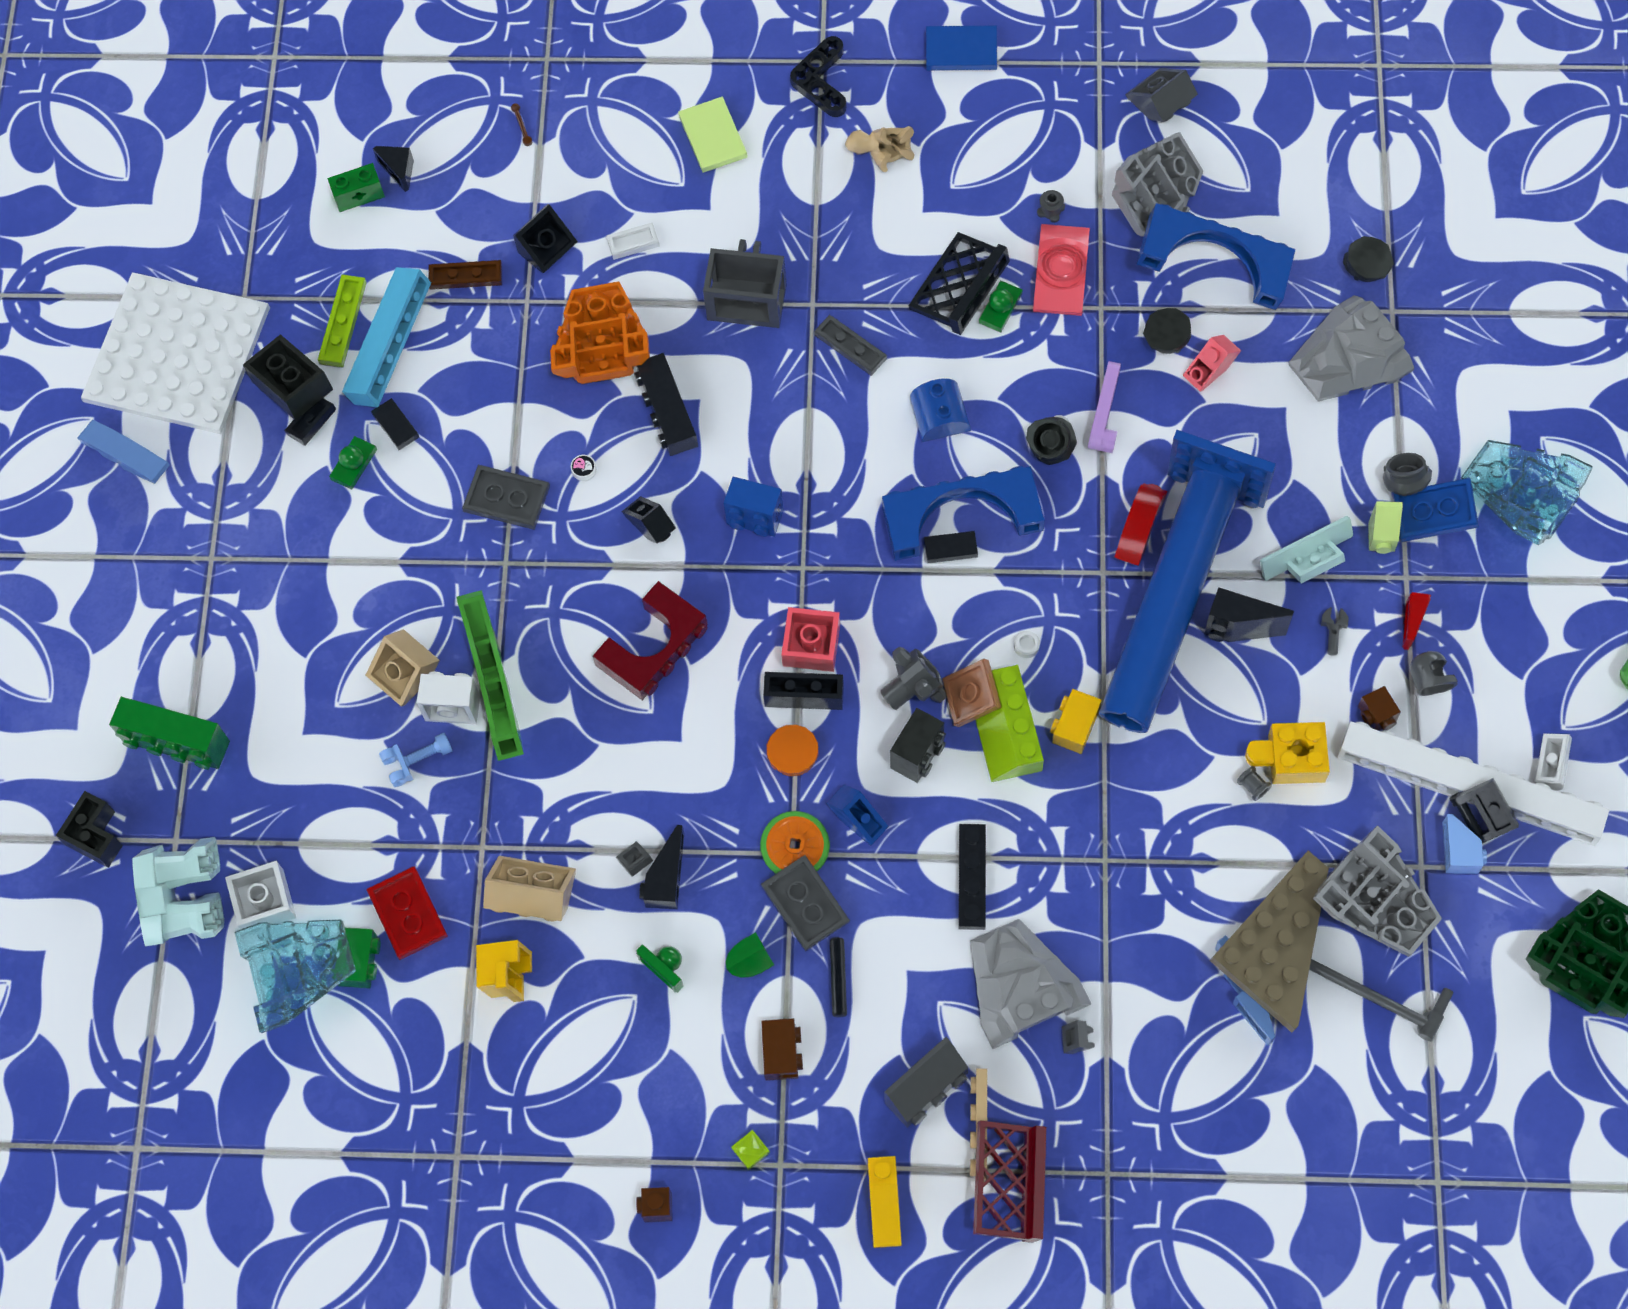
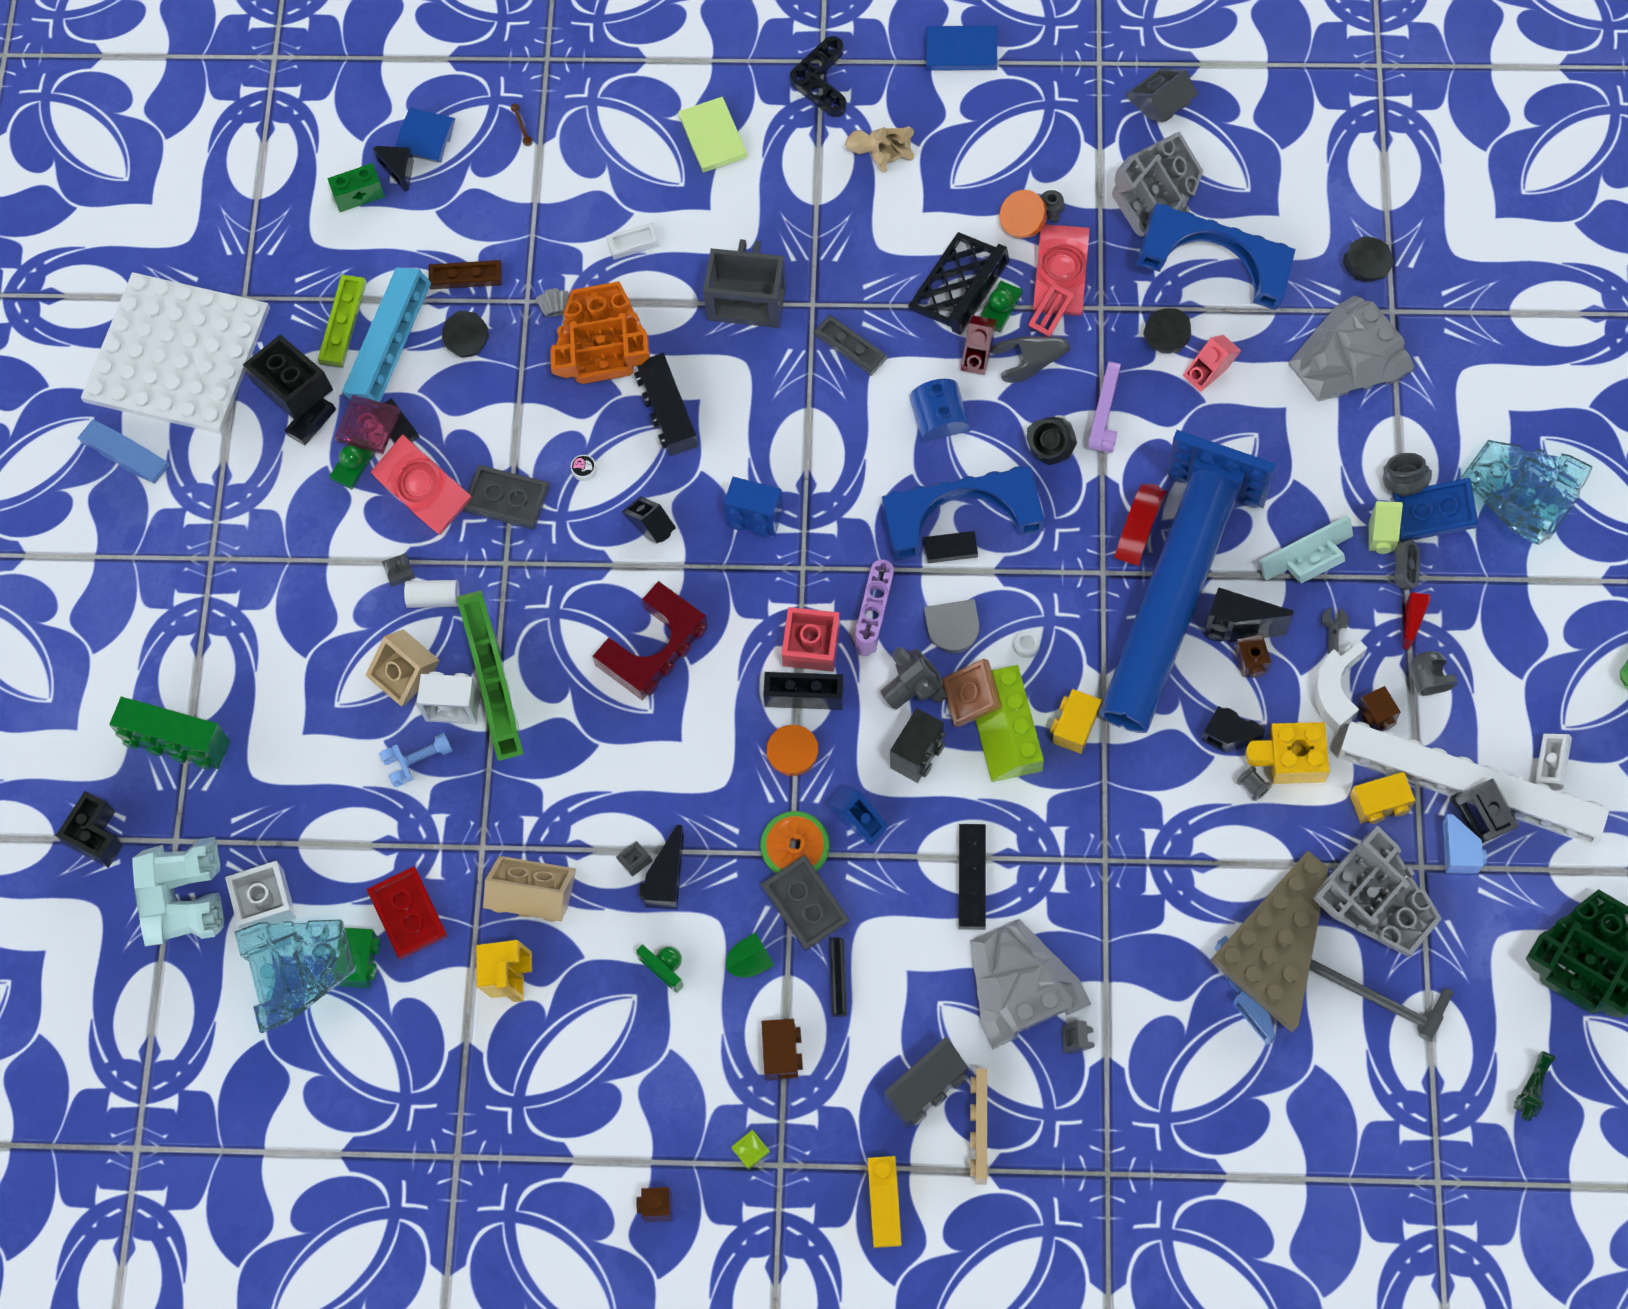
(367, 424): none -> clear pink plate
(398, 569): none -> dark grey tile
(421, 484): none -> coral slope
(425, 134): none -> blue slope
(431, 593): none -> white brick
(465, 333): none -> pearl dark grey hat
(544, 239): black slope -> none
(553, 302): none -> light grey piece
(866, 640): none -> lavender beam
(952, 625): none -> light grey tile
(978, 344): none -> slope
(1023, 214): none -> orange tile
(1032, 1181): dark red fence -> none
(1037, 354): none -> dark grey animal
(1041, 328): none -> coral tile
(1230, 732): none -> black slope
(1253, 656): none -> reddish brown brick
(1329, 697): none -> white arch
(1382, 798): none -> yellow brick
(1407, 565): none -> dark grey plate
(1529, 1100): none -> dark green animal

